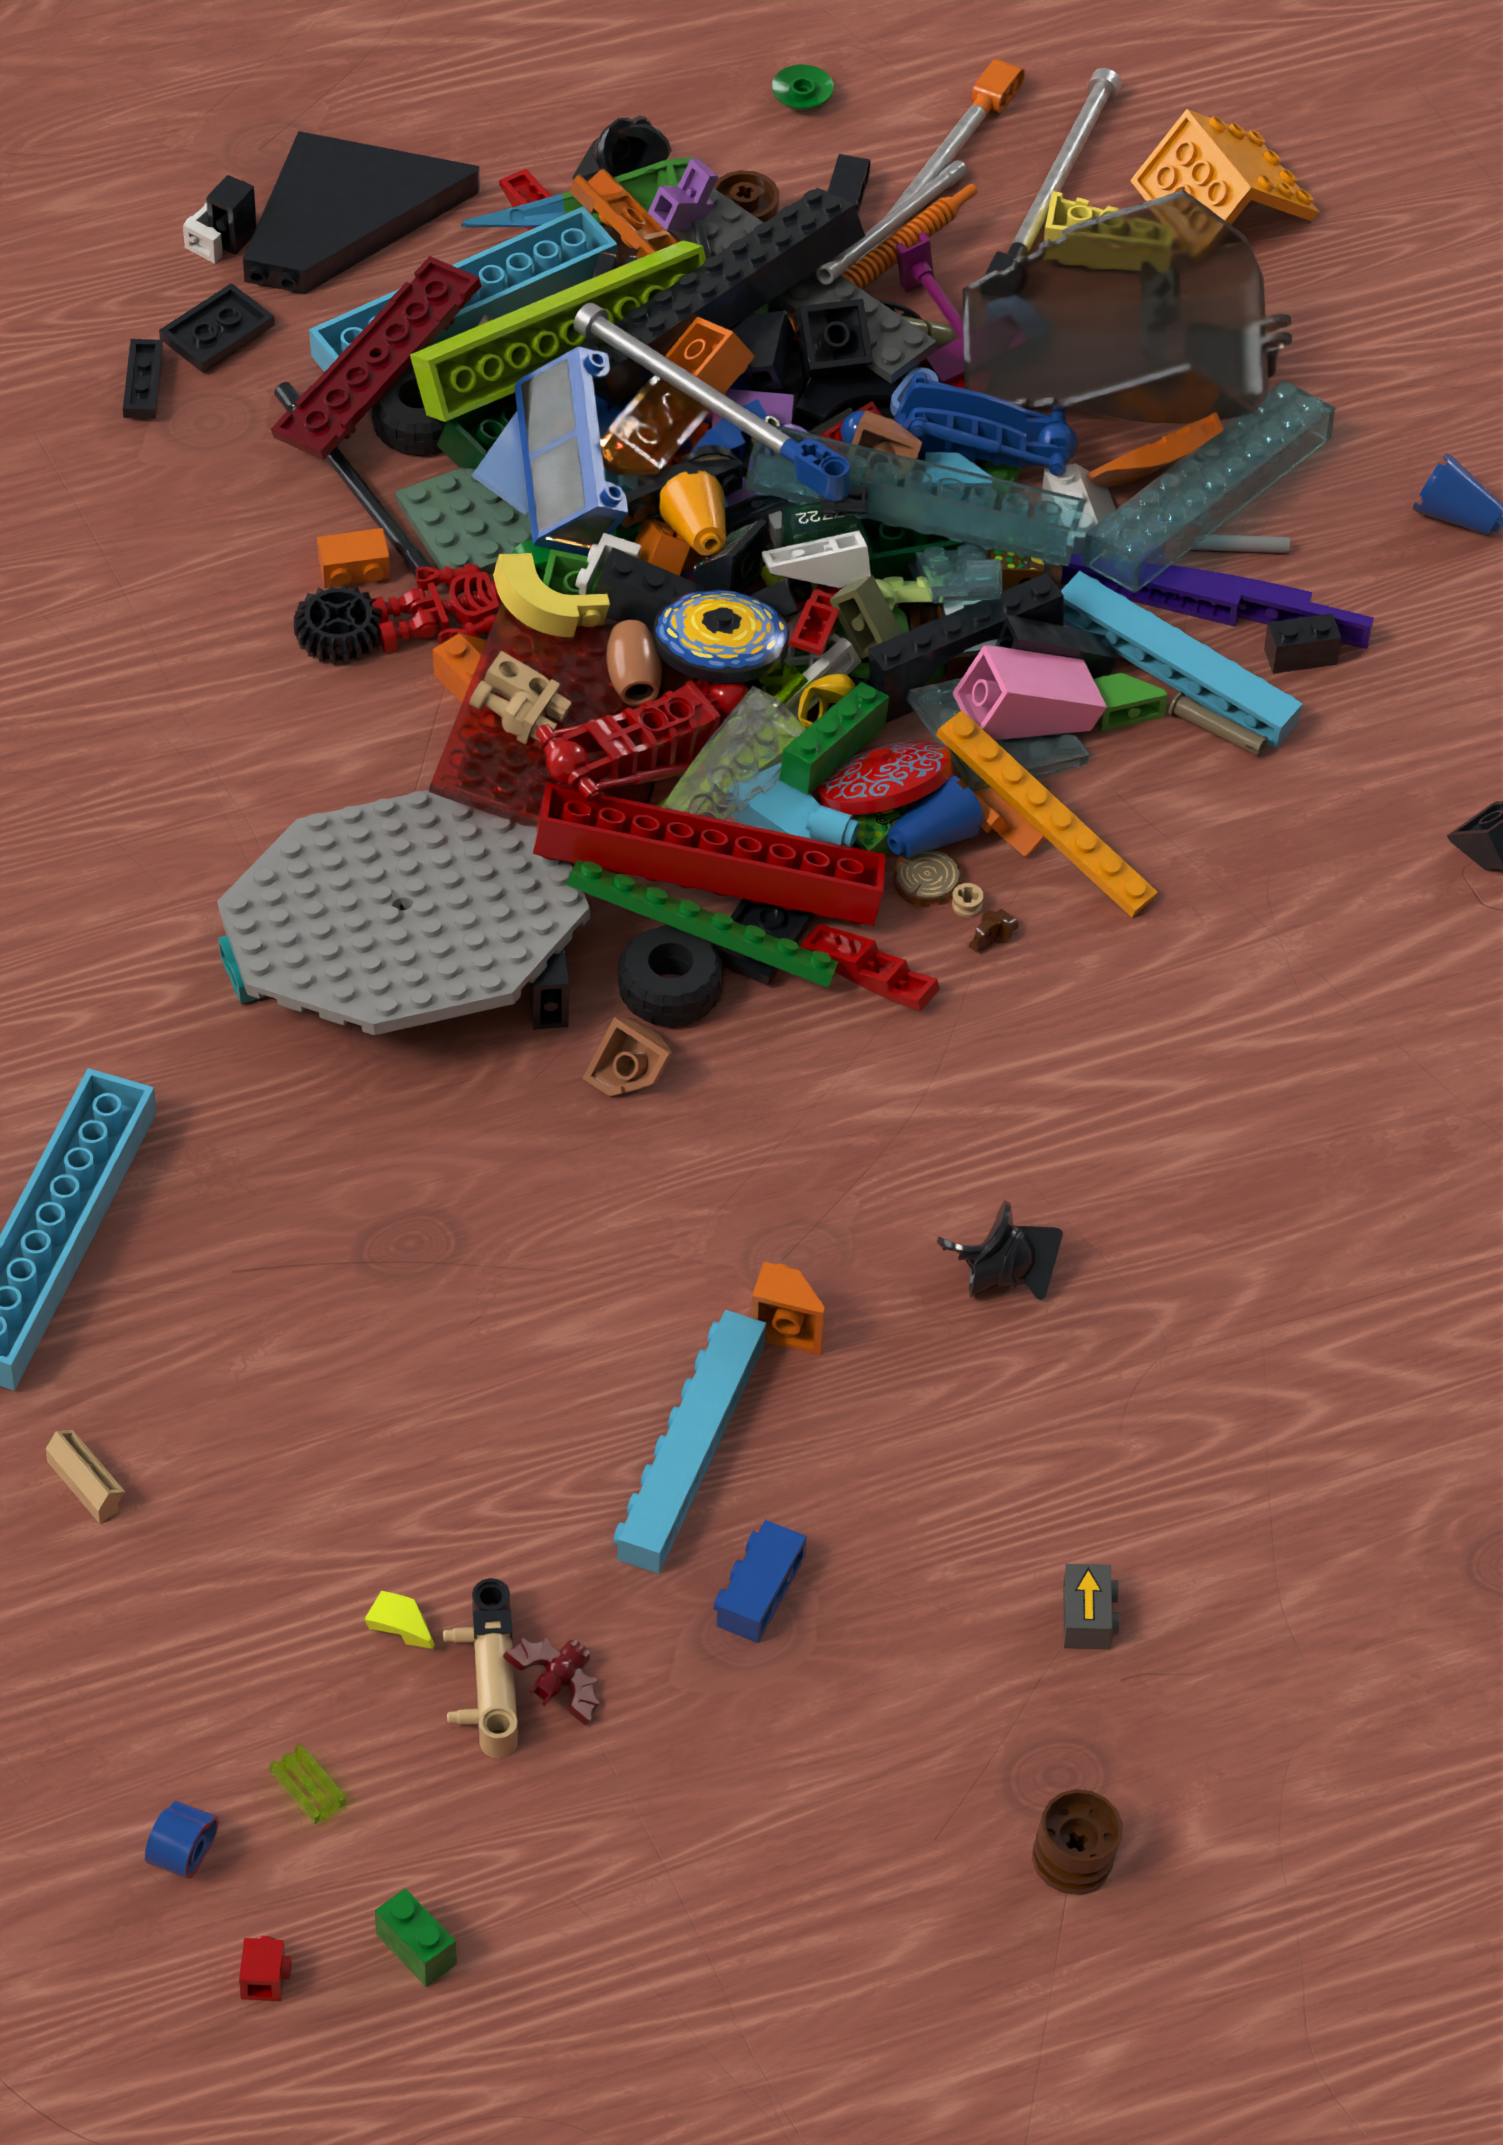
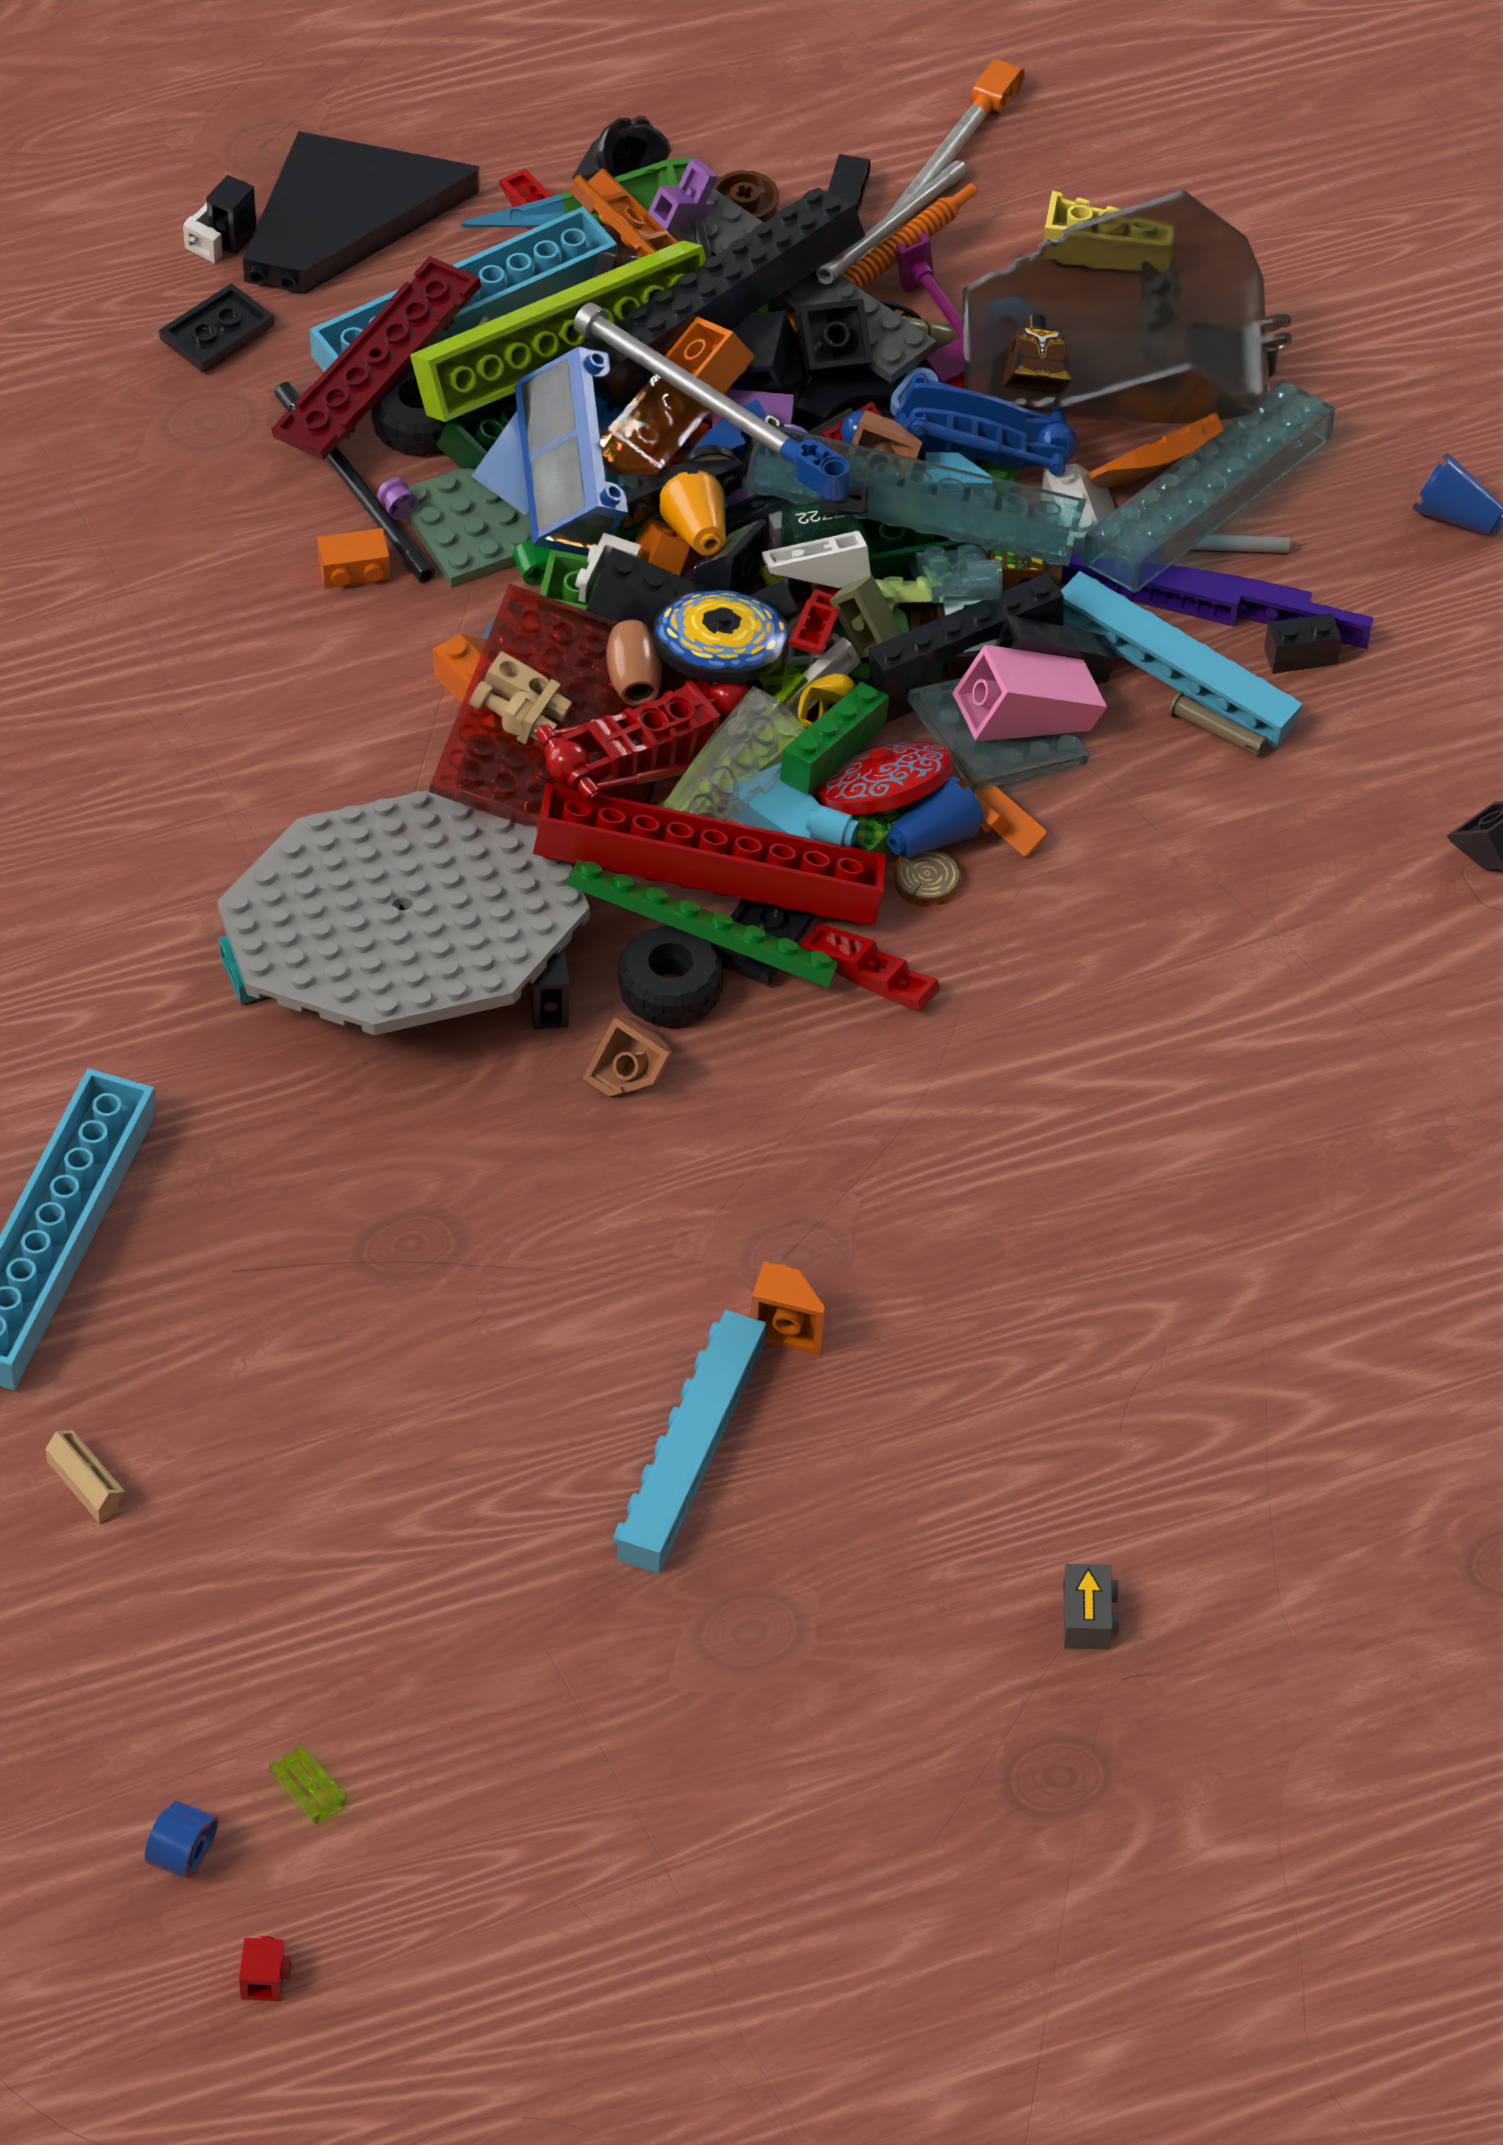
(143, 378): black plate -> none
(338, 613): black gear -> none
(397, 498): none -> medium lavender wheel
(399, 1616): neon yellow slope -> none
(415, 1937): green brick -> none
(472, 611): red piece -> none
(494, 1673): tan piece -> none
(541, 606): light yellow arch -> none
(562, 1669): dark red animal -> none
(760, 1580): blue brick -> none
(802, 87): green dish -> none
(964, 909): tan bush -> none
(994, 928): reddish brown piece -> none
(1010, 1255): black helmet -> none
(1037, 358): none -> reddish brown torso
(1046, 814): light orange plate -> none
(1077, 1841): reddish brown wheel -> none
(1102, 88): flat silver piece -> none
(1129, 701): bright green slope -> none
(1221, 169): light orange bracket -> none

